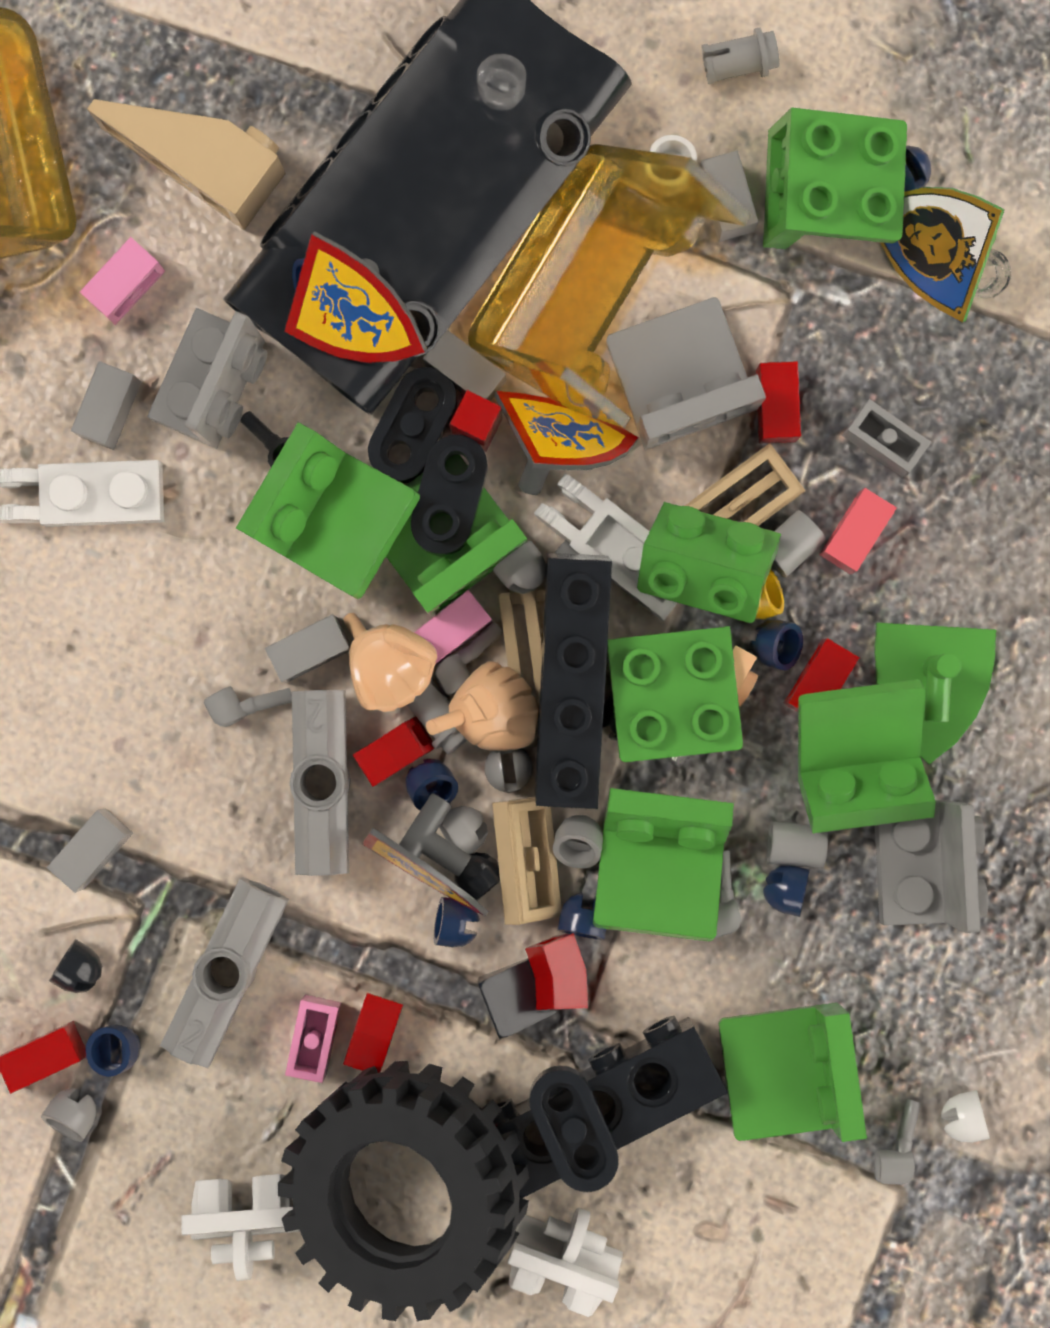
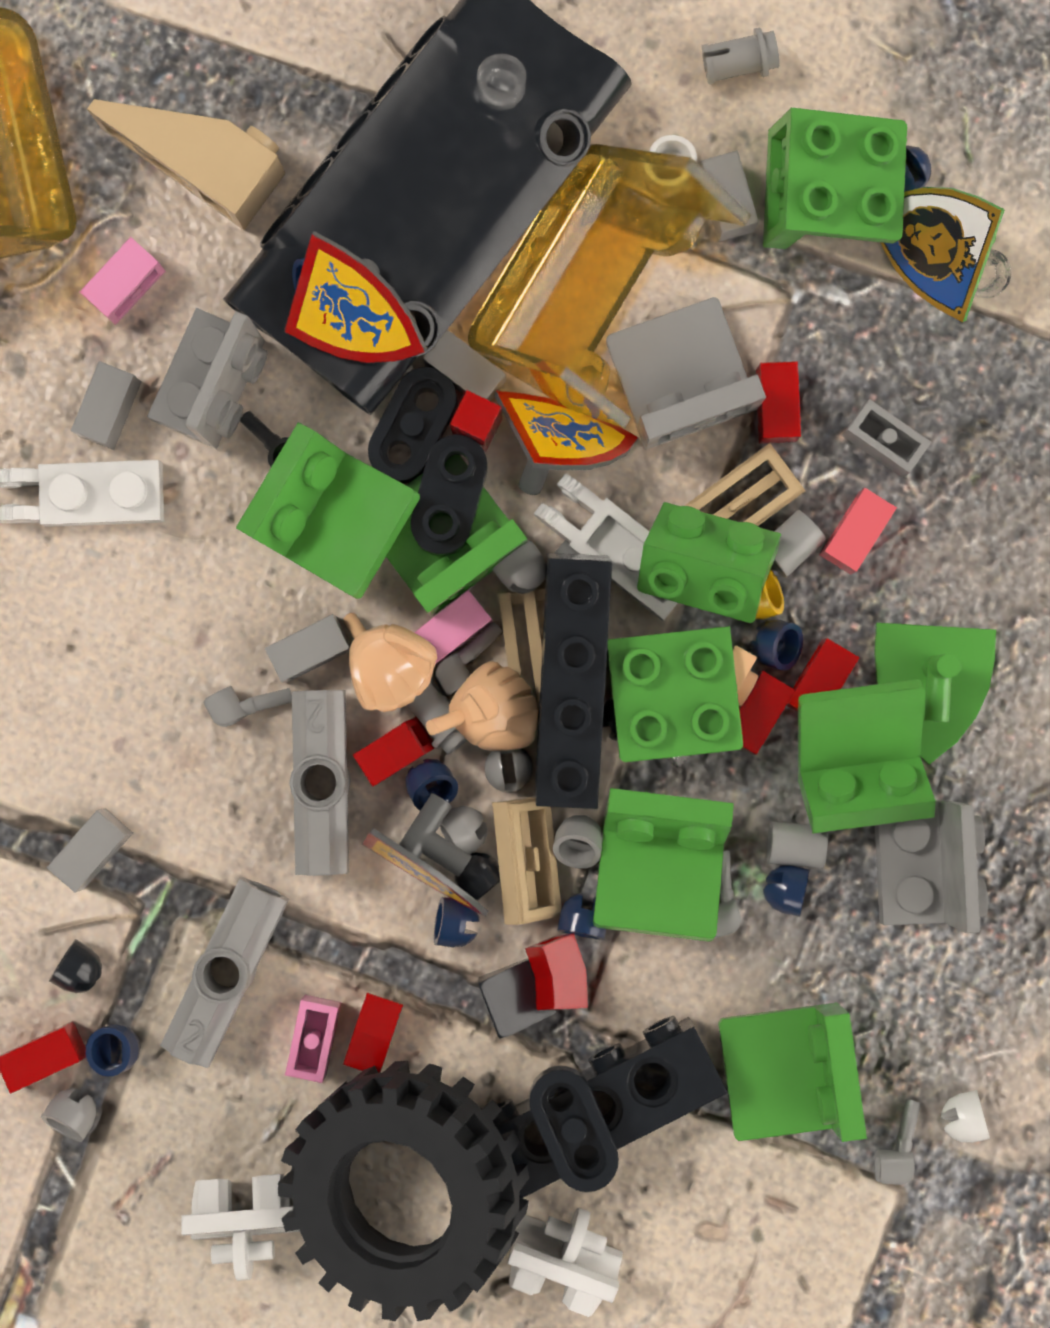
(762, 710): none -> red piece

